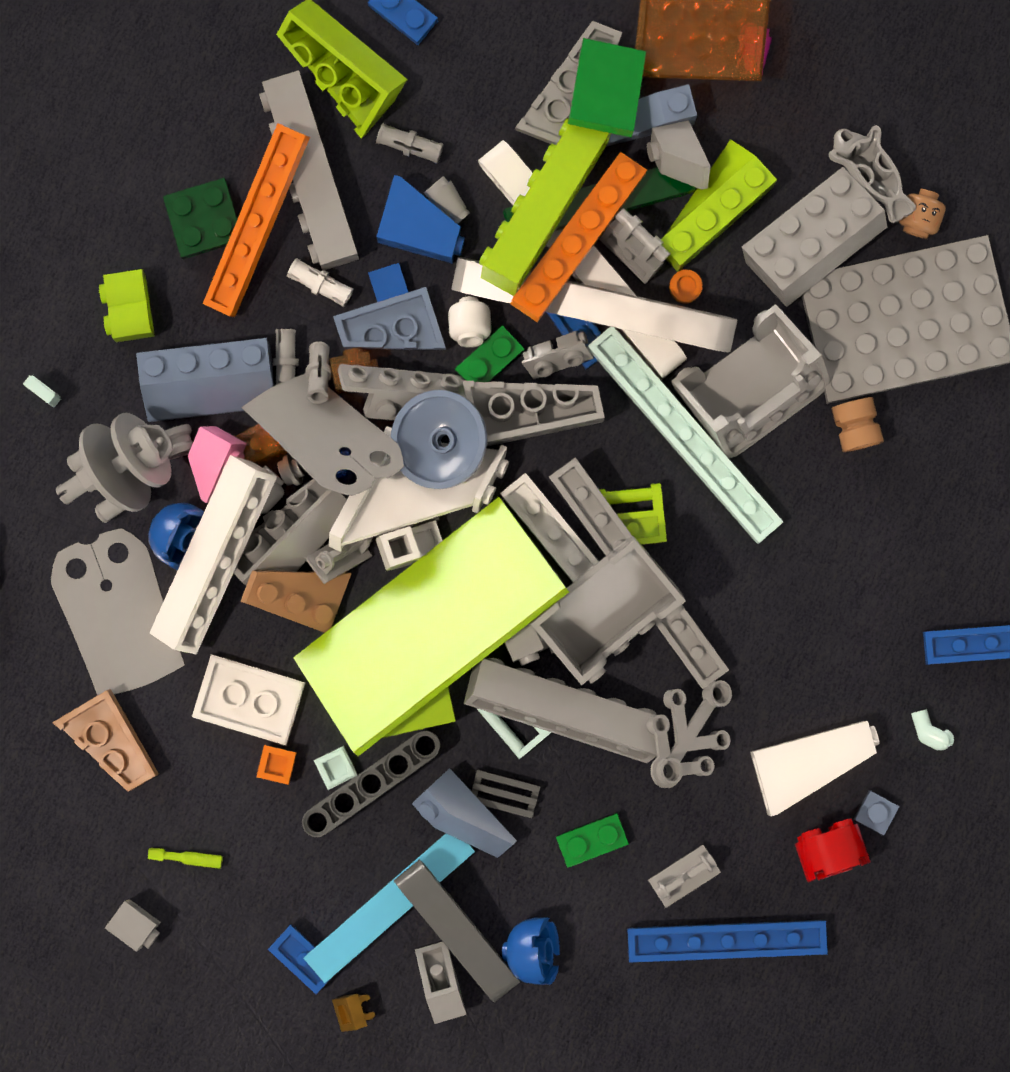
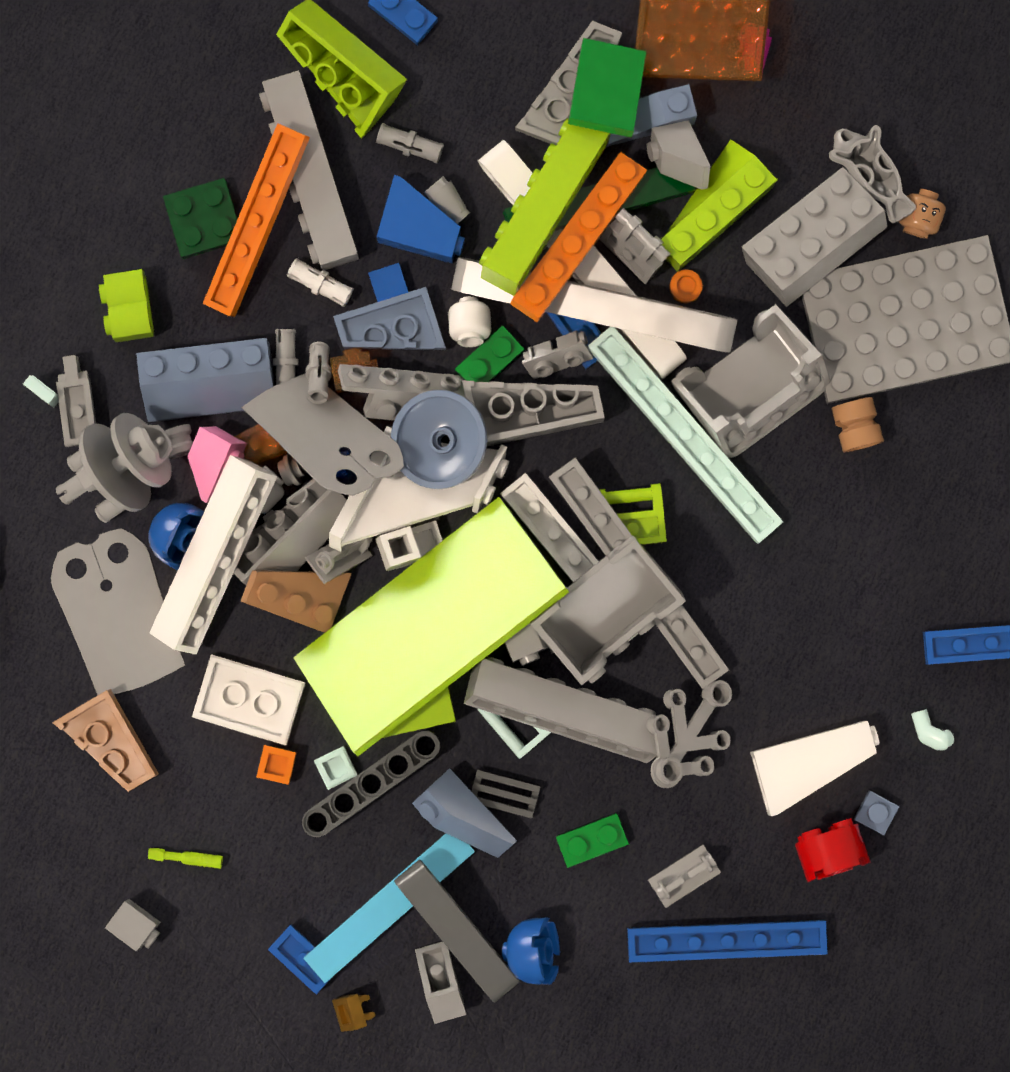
(74, 400): none -> light grey hinge

